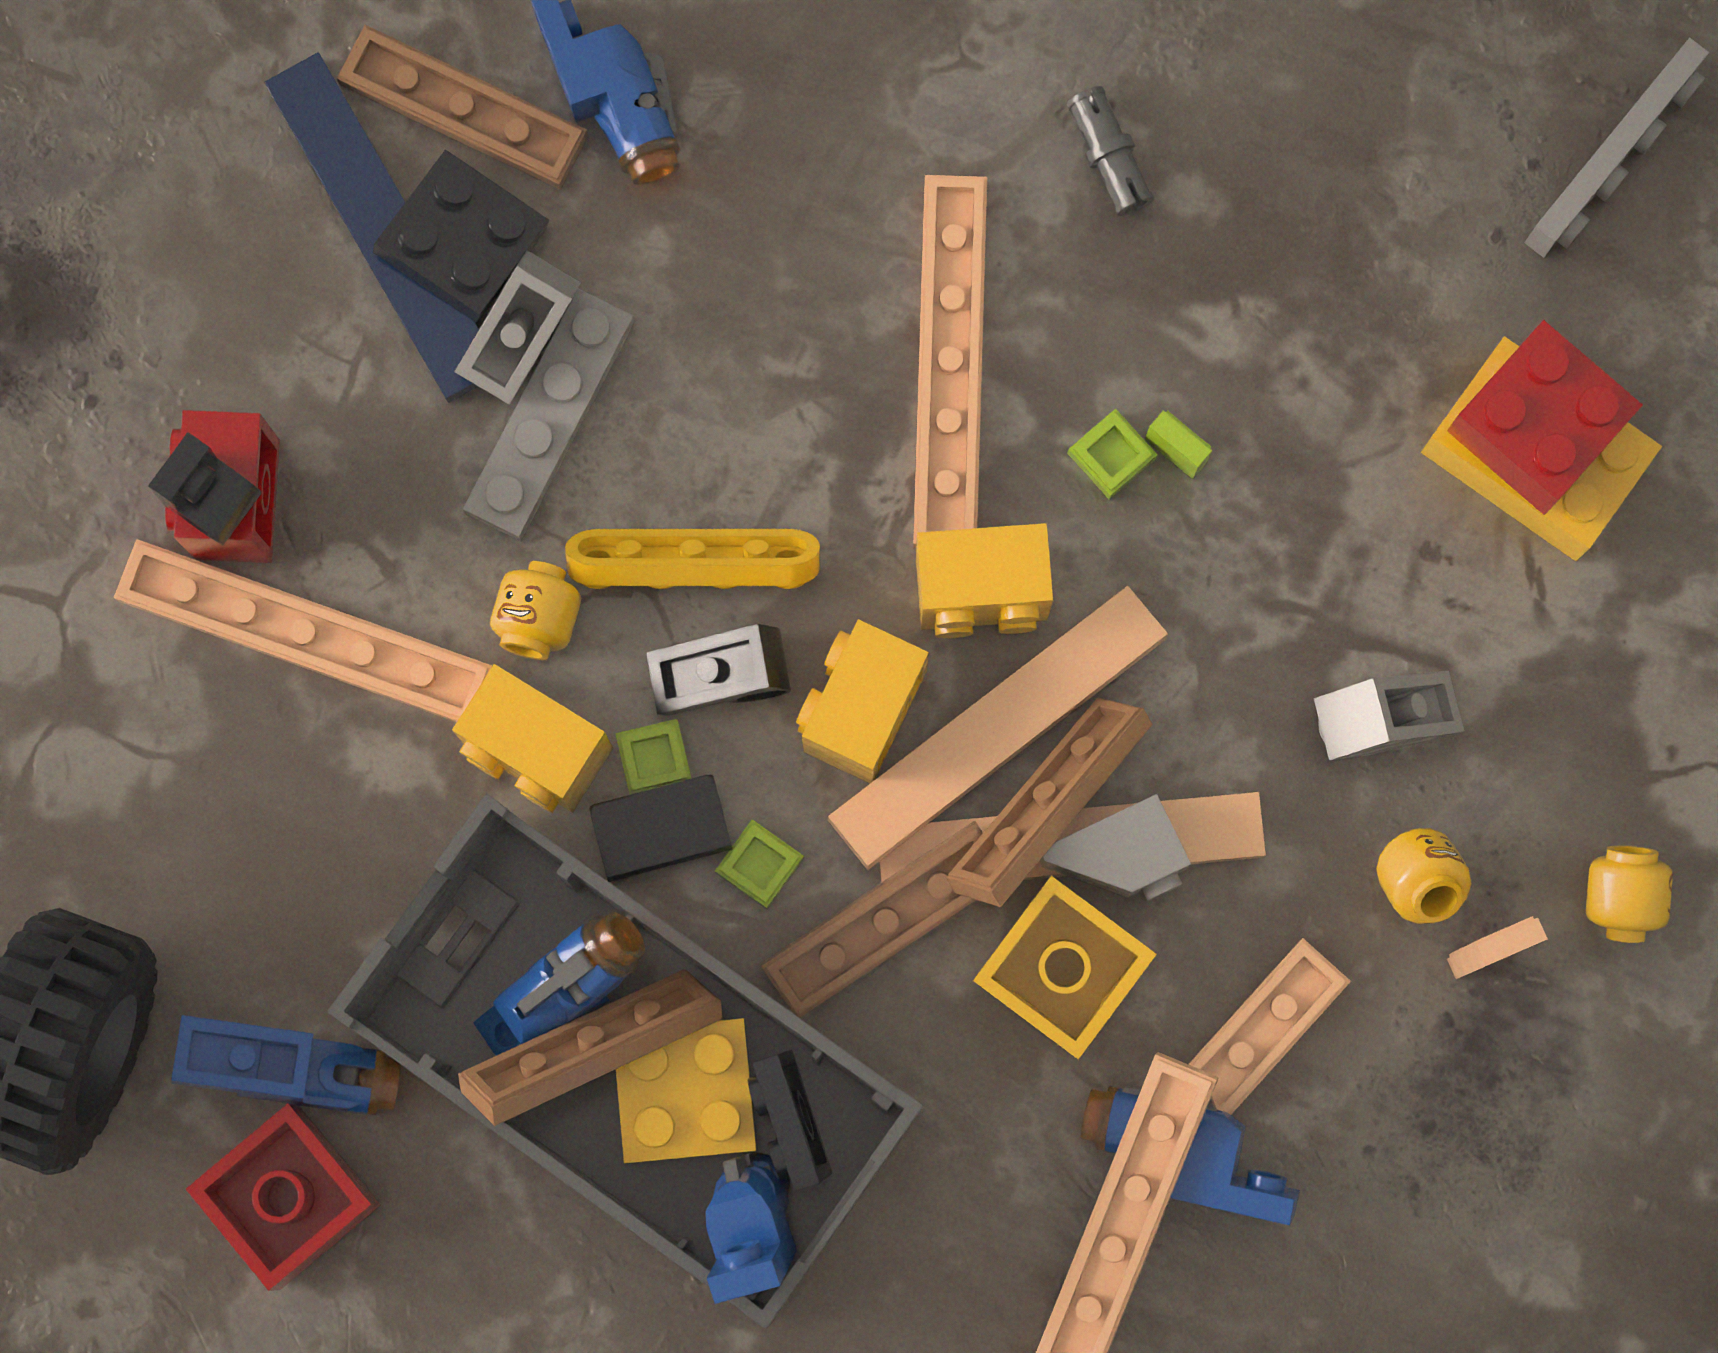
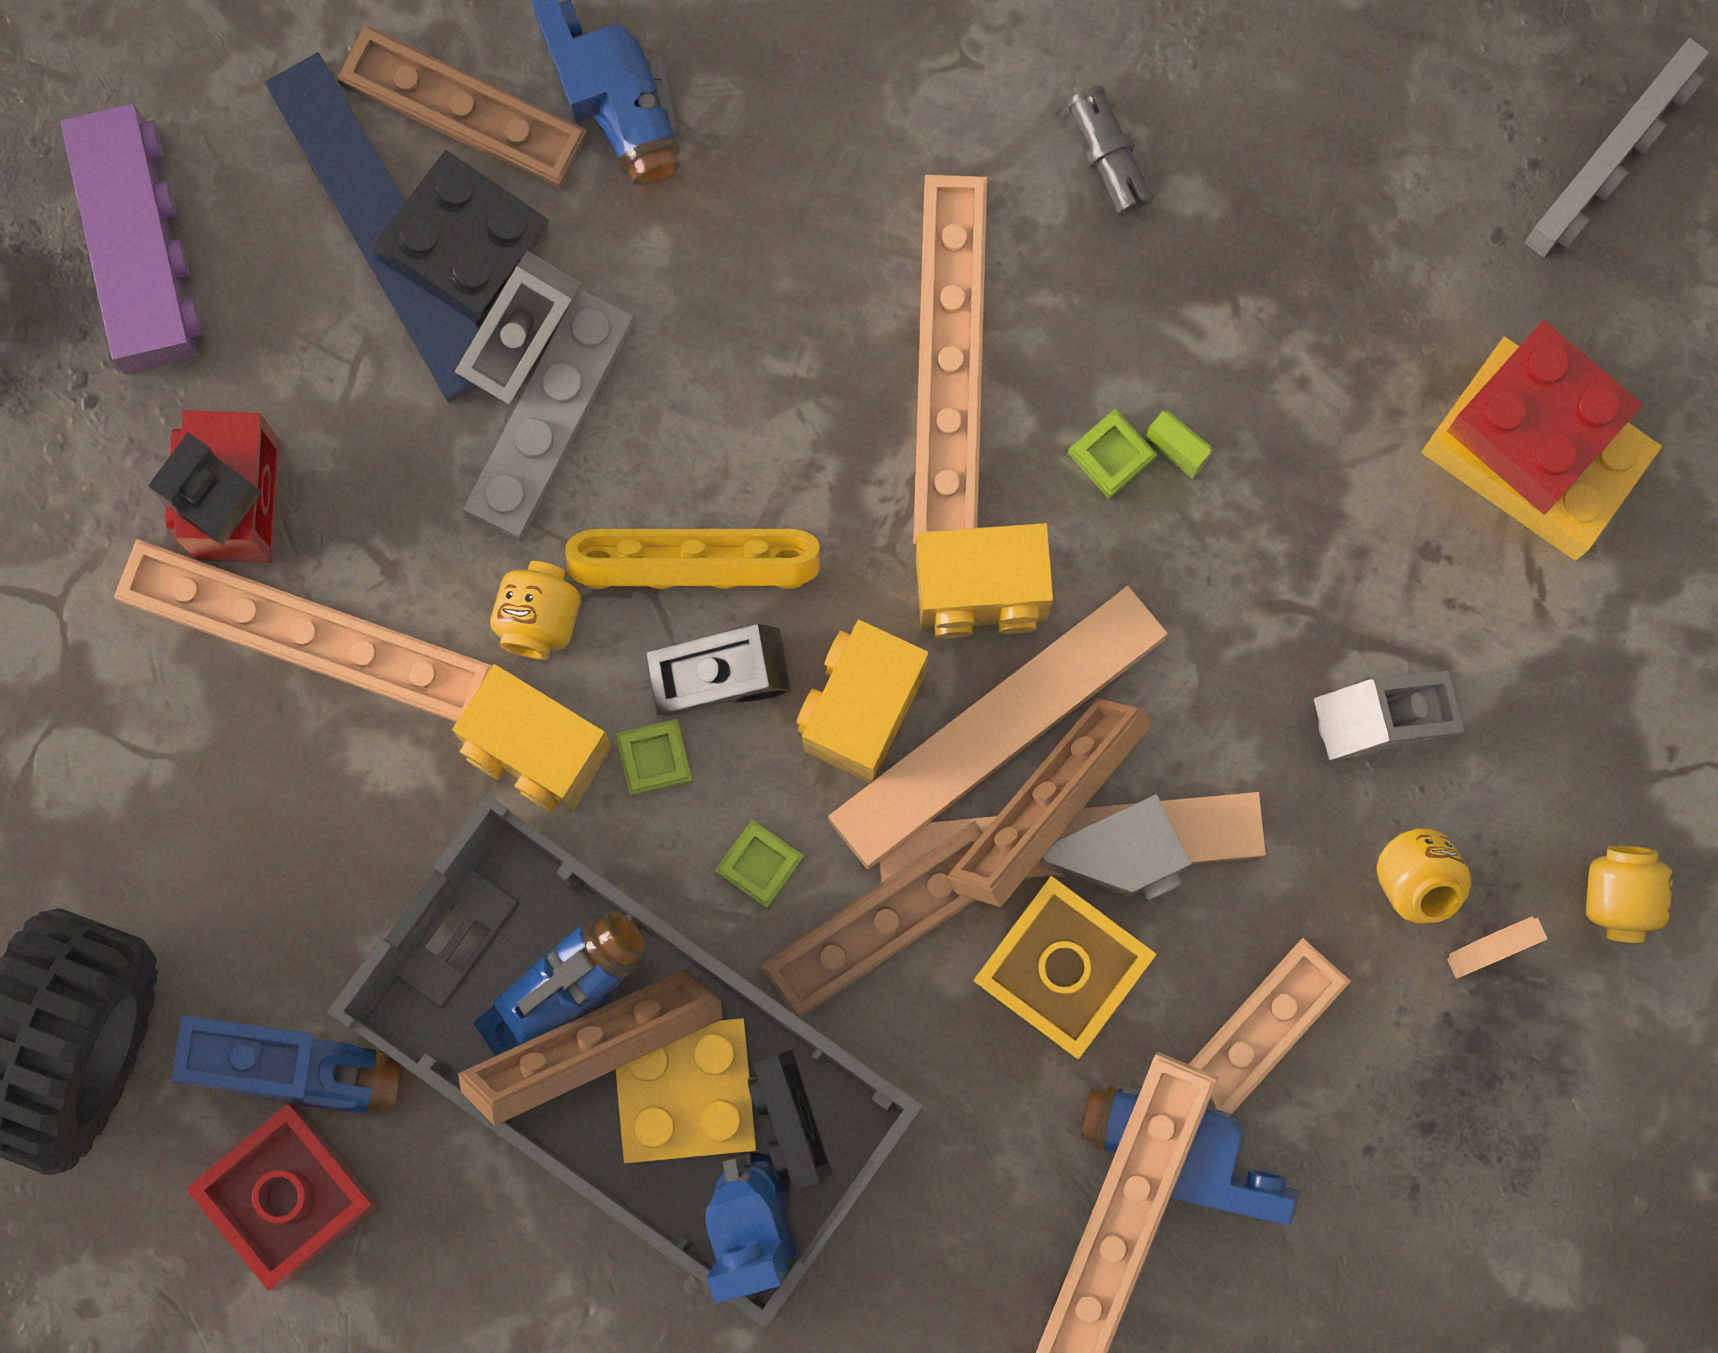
(130, 238): none -> medium lavender brick
(660, 827): black slope -> none

